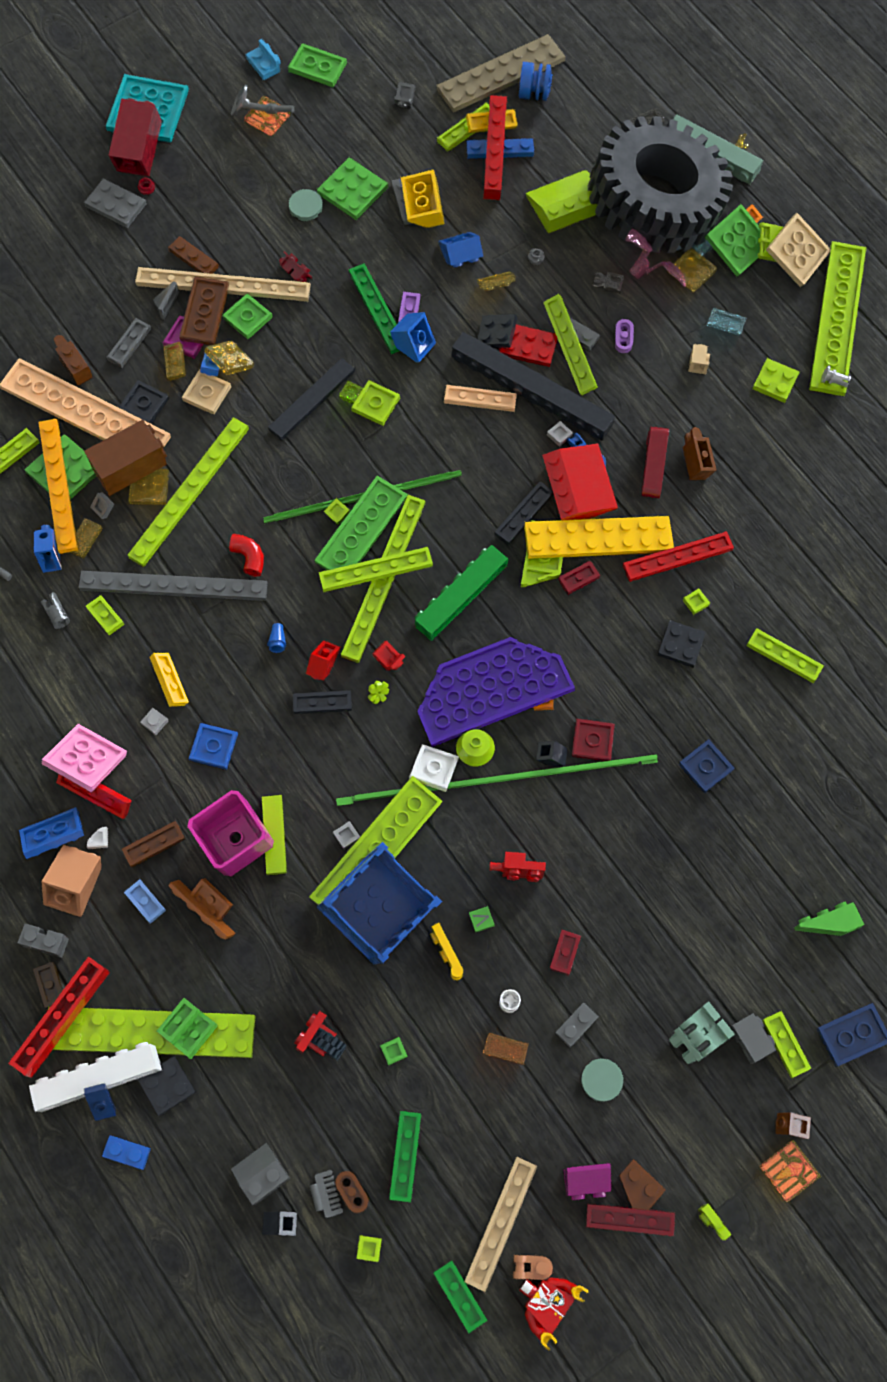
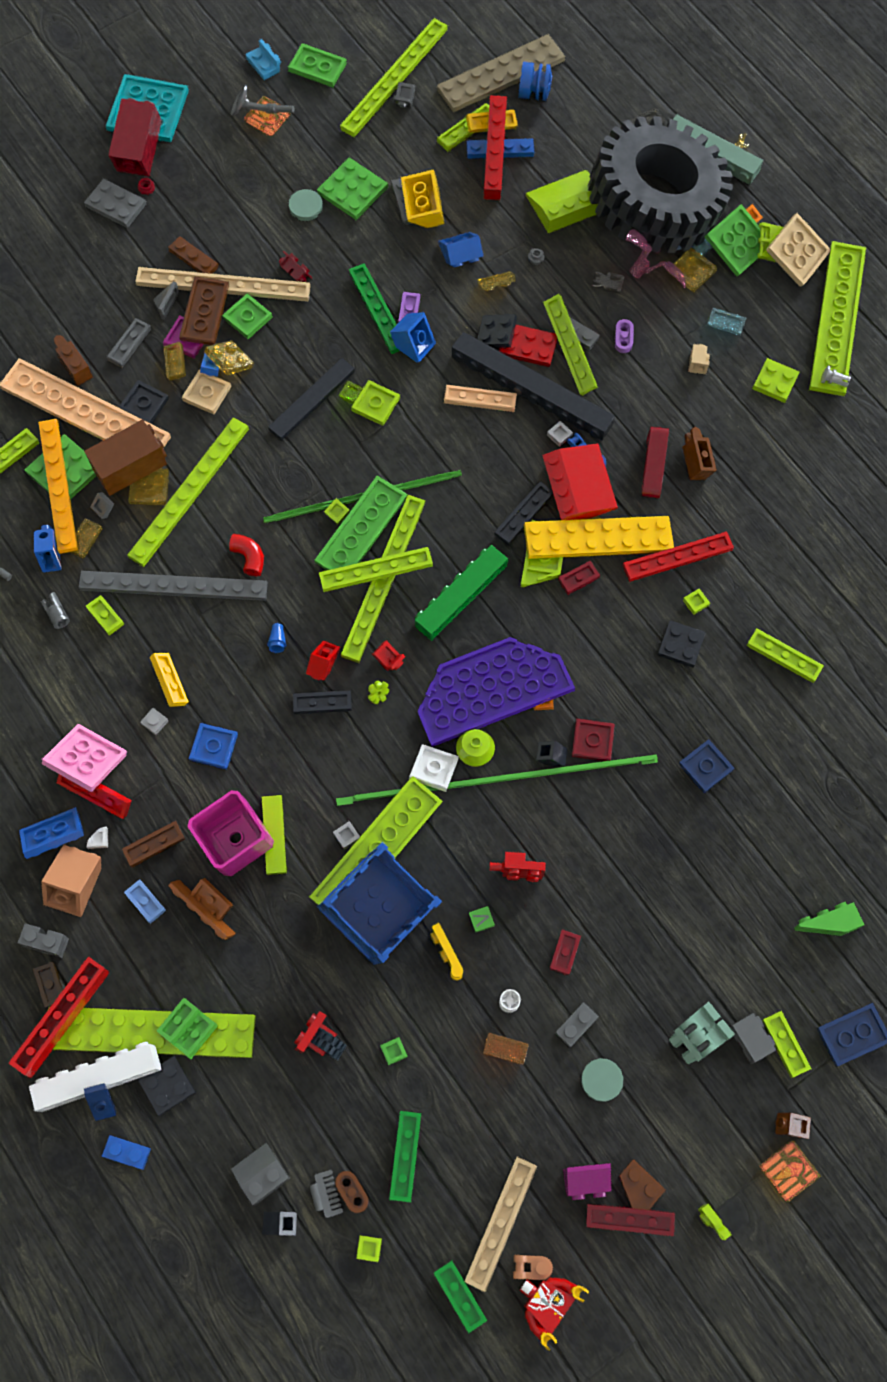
(393, 76): none -> lime plate

